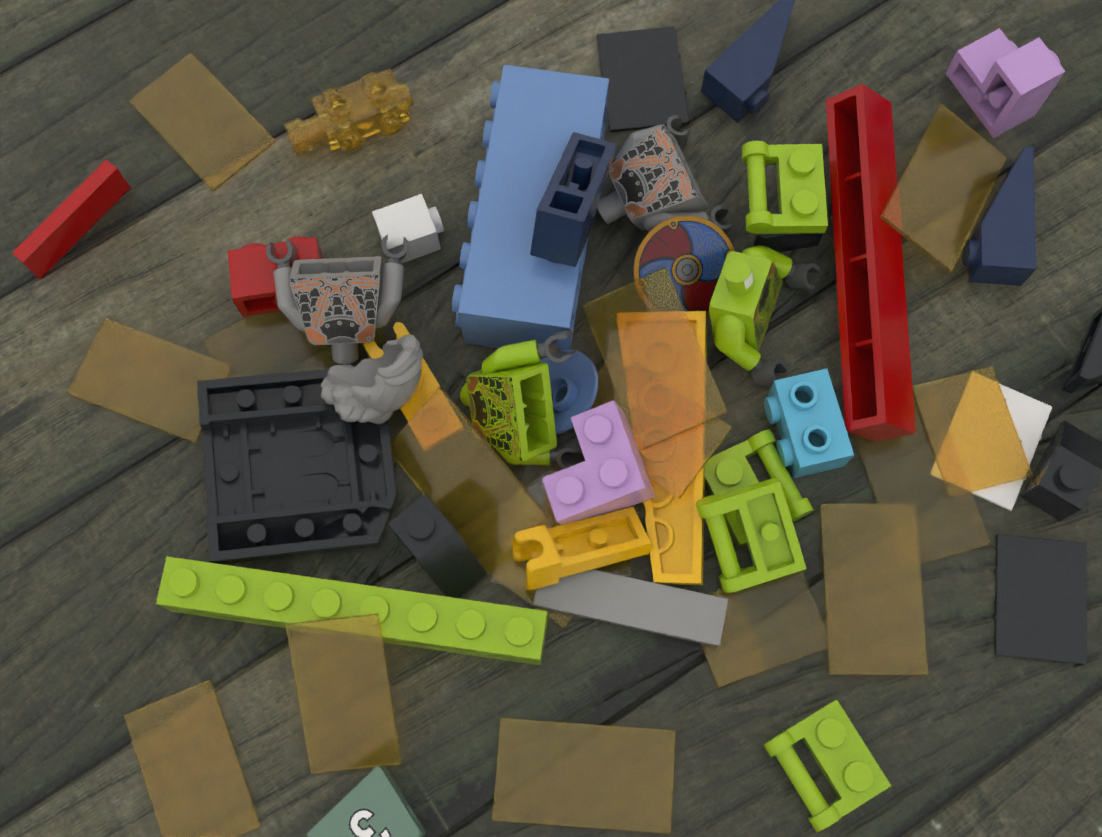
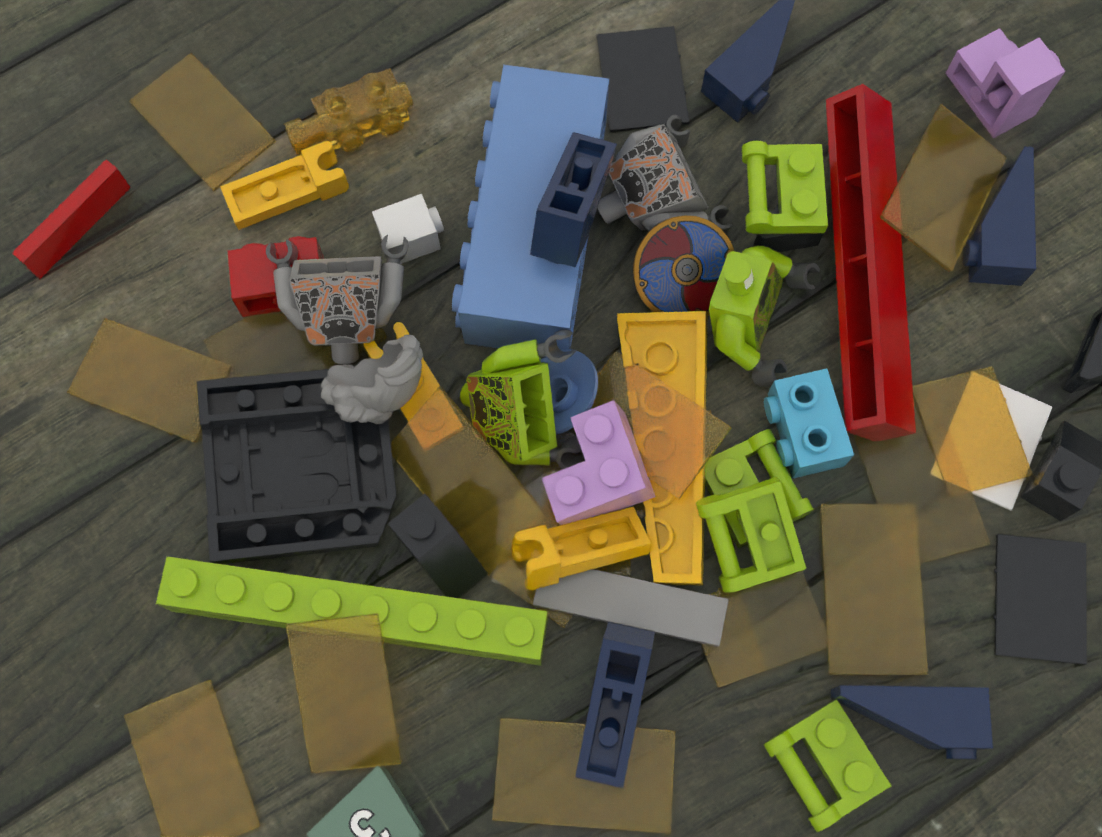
(285, 186): none -> yellow plate
(615, 704): none -> dark blue slope
(654, 359): clear yellow piece -> none
(931, 716): none -> dark blue slope

